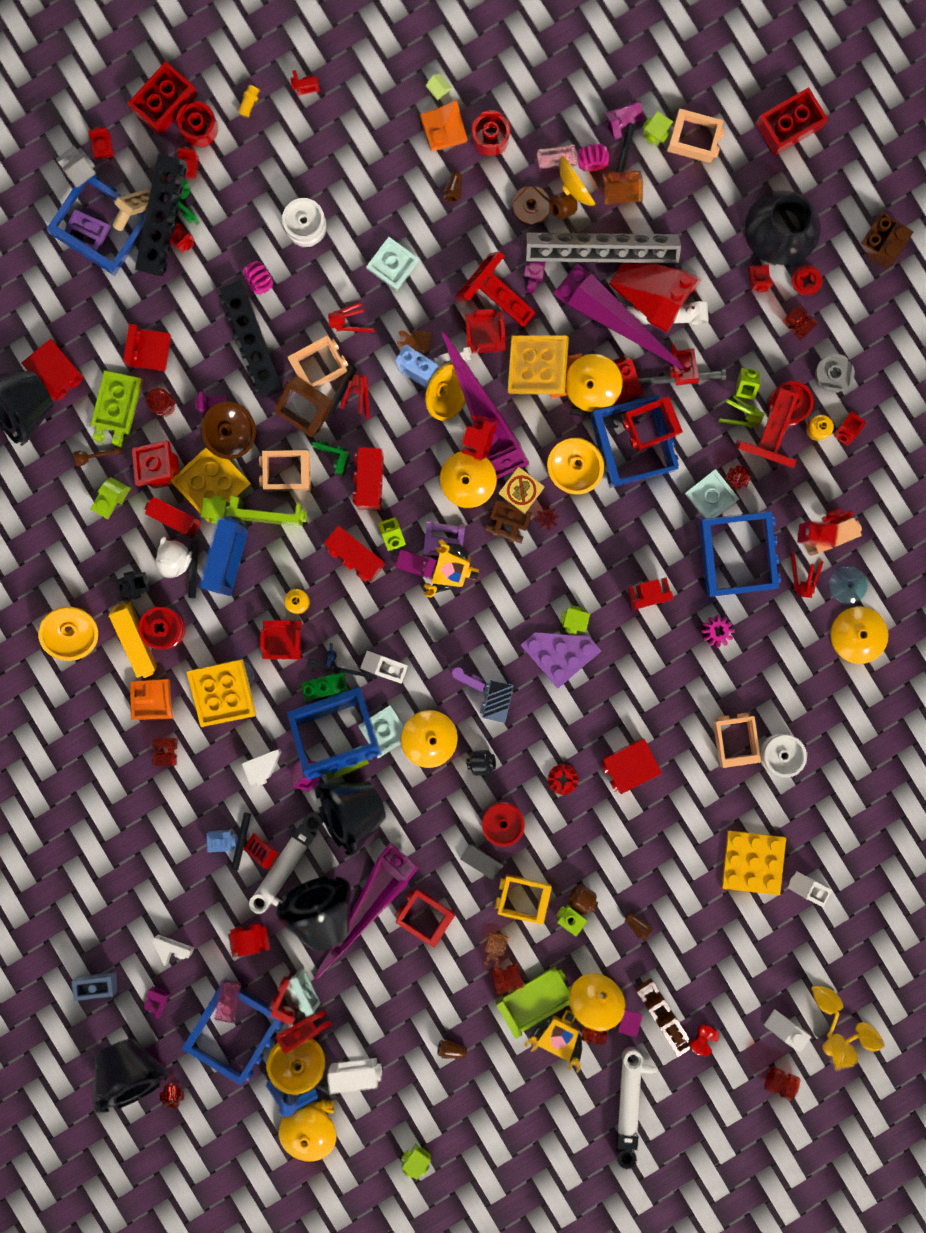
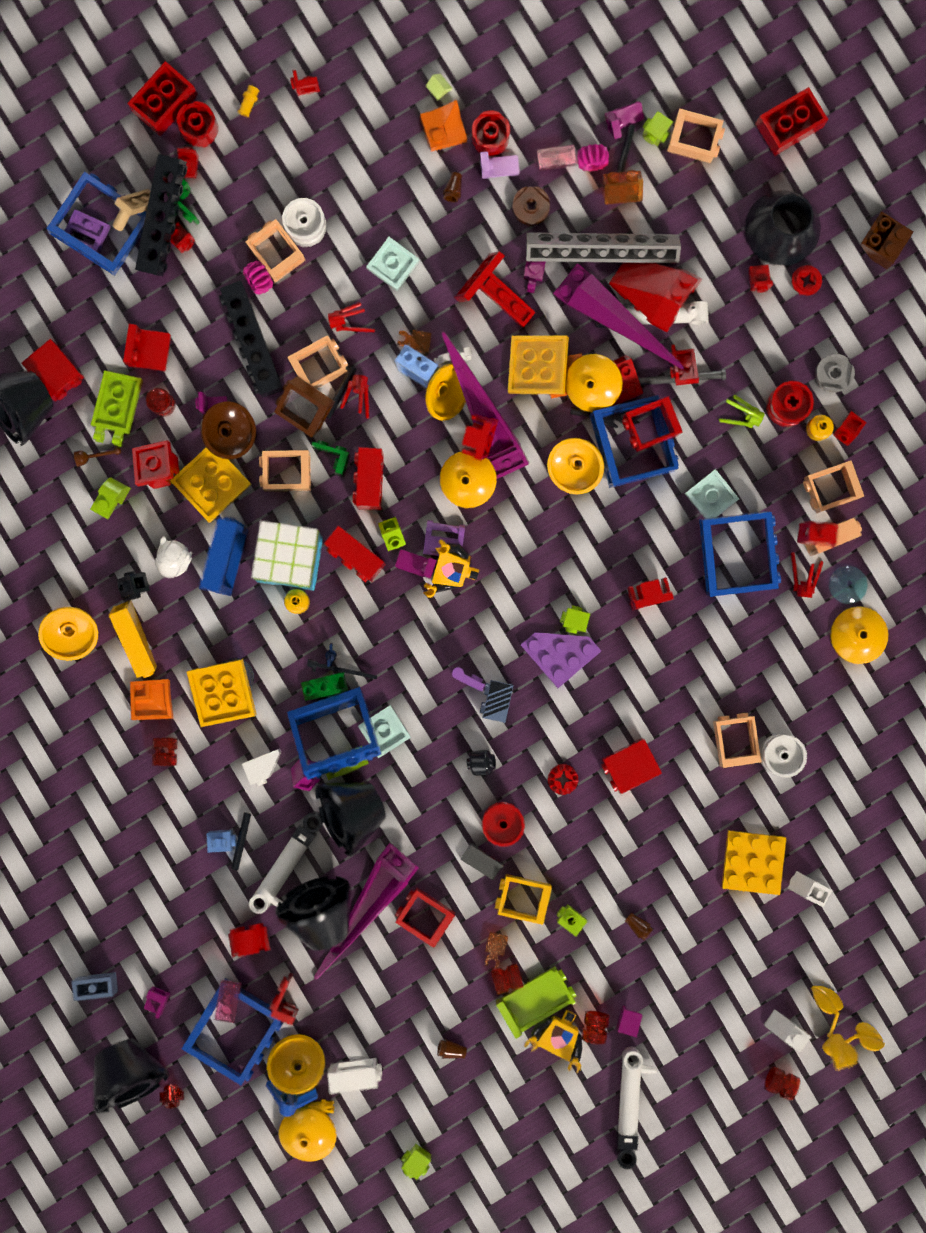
(76, 165): light grey arch -> none
(101, 142): red bracket -> none
(150, 628): red wheel -> none
(167, 946): white slope -> none
(172, 517): red brick -> none
(193, 569): black bar -> none
(214, 509): lime brick -> none
(236, 511): lime panel -> none
(270, 857): red slope -> none
(281, 639): red panel -> none
(285, 266): none -> light nougat window
(287, 555): none -> white piece
(301, 1032): red hinge -> none
(305, 992): light aqua plate -> none
(323, 1086): black pin -> none
(384, 667): white slope -> none
(420, 730): yellow dish -> none
(485, 331): red panel -> none
(498, 166): none -> lavender bracket
(510, 516): reddish brown plate -> none
(521, 490): clear yellow sticker -> none
(545, 513): clear red gear -> none
(563, 205): reddish brown head -> none
(573, 184): yellow dish -> none
(583, 900): reddish brown head -> none
(591, 1008): yellow dish -> none
(664, 1017): reddish brown slope -> none
(699, 1045): red piece -> none
(723, 628): dark pink gear -> none
(738, 477): clear red gear -> none
(748, 383): lime brick -> none
(774, 429): red piece -> none
(800, 322): clear red wheel -> none
(837, 516): red piece -> none
(850, 479): none -> light nougat window

